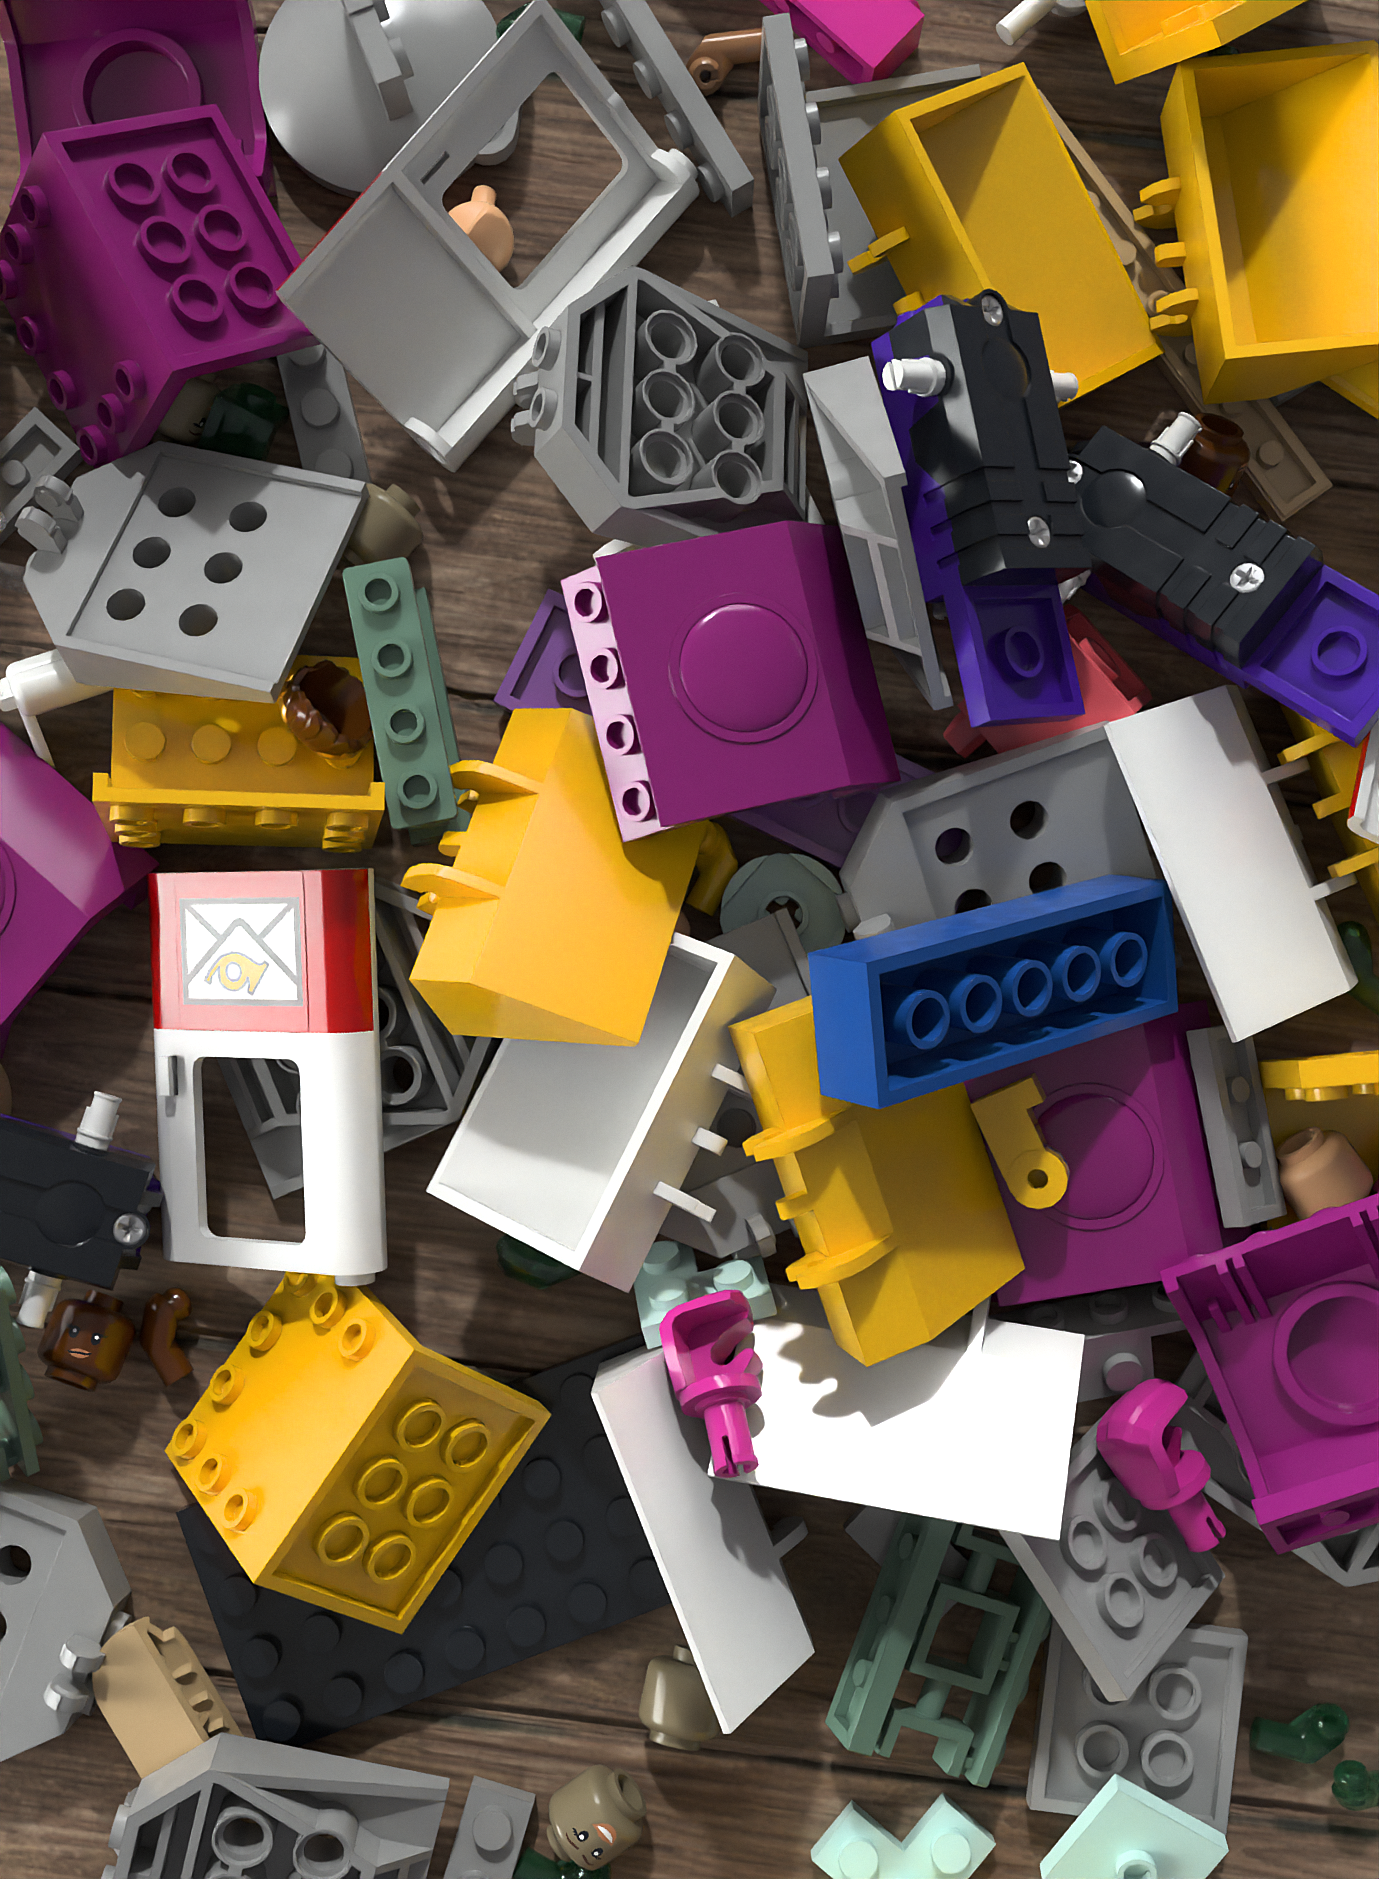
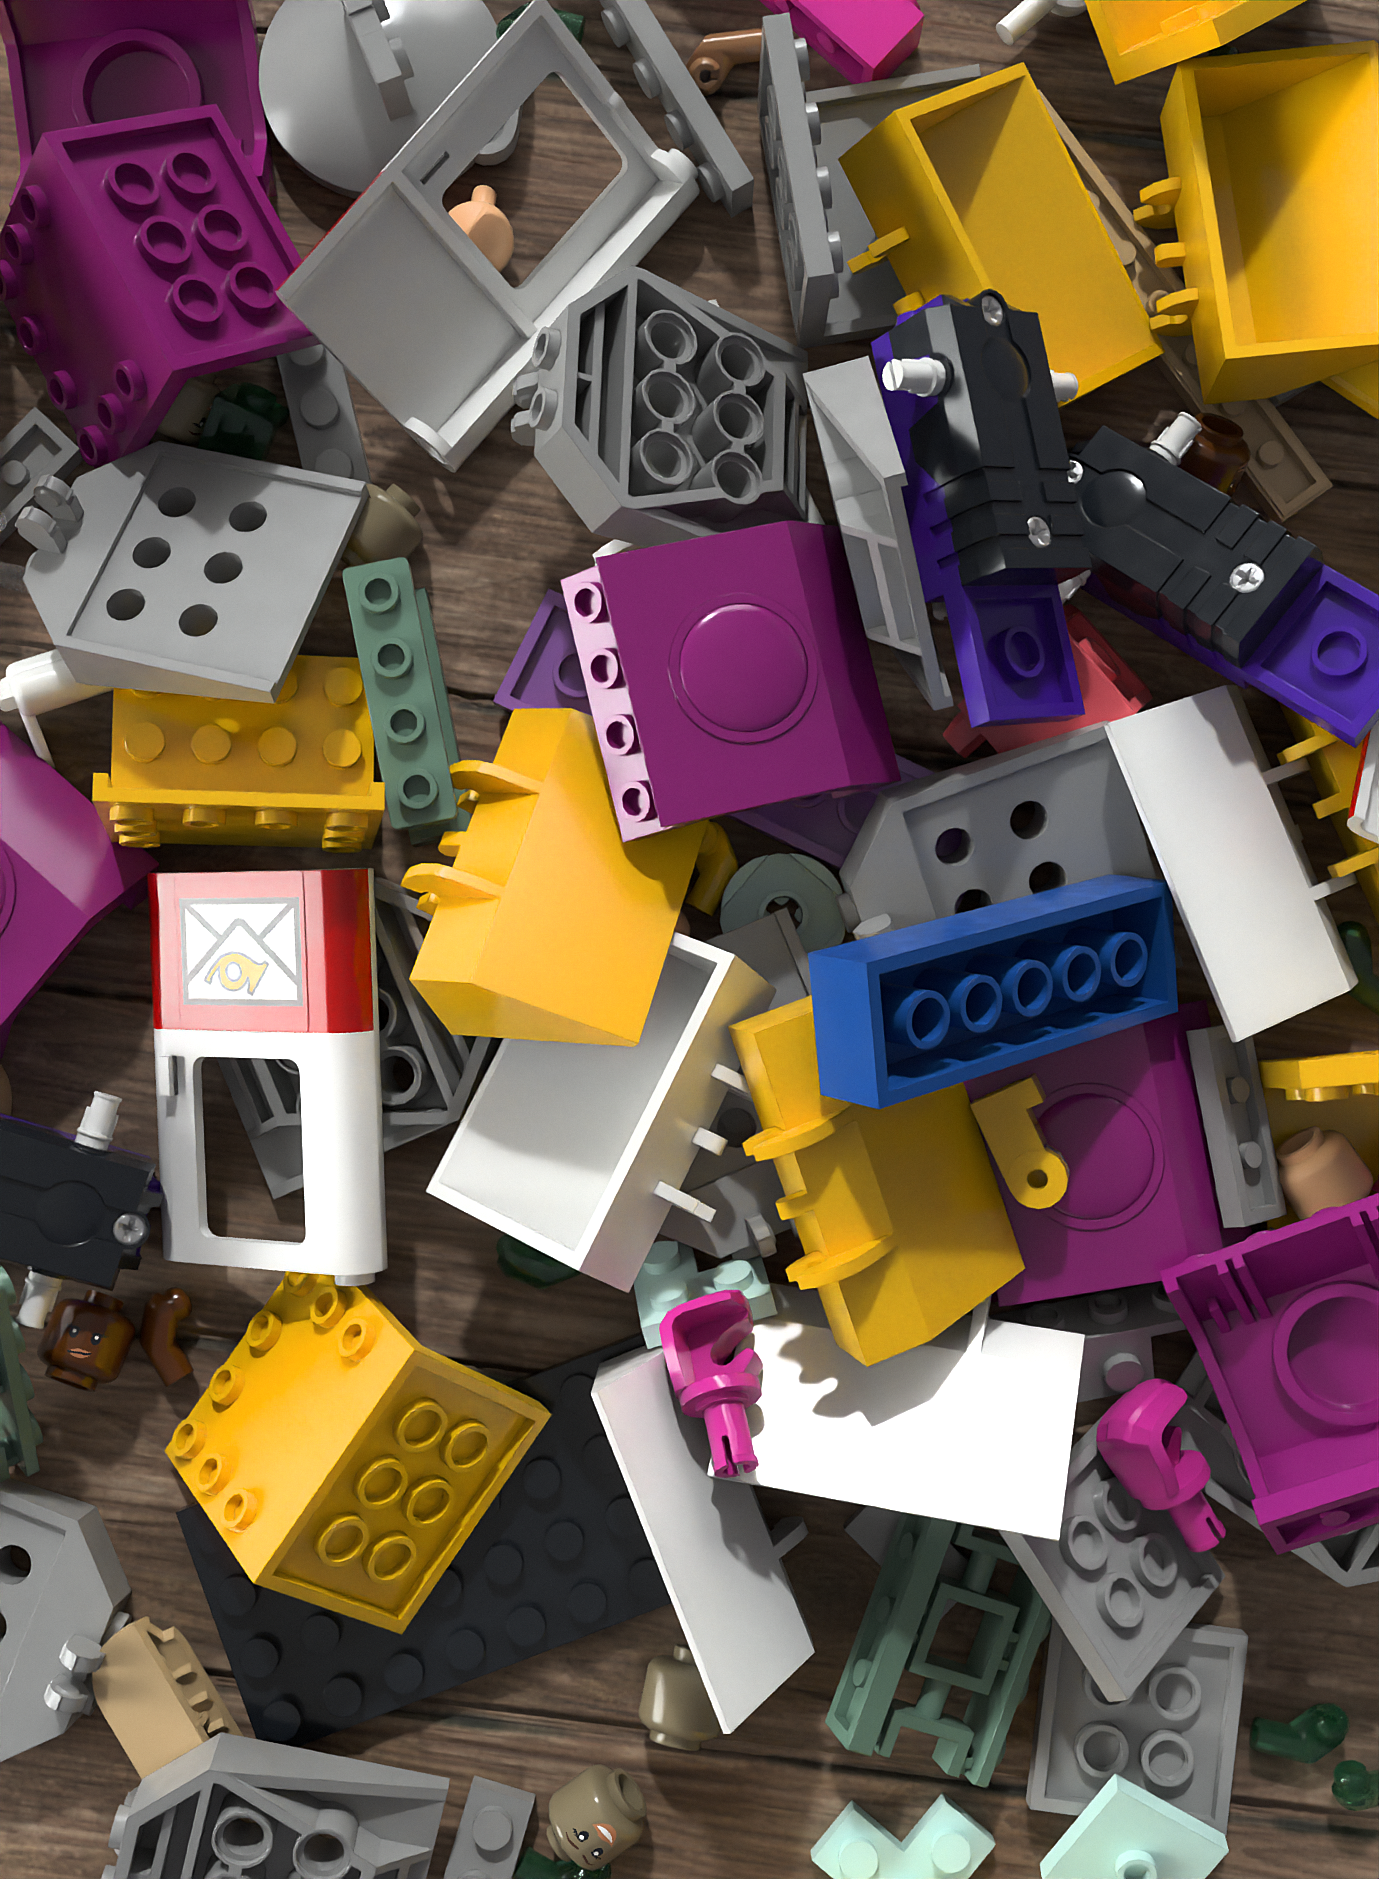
(327, 710): reddish brown hair -> none

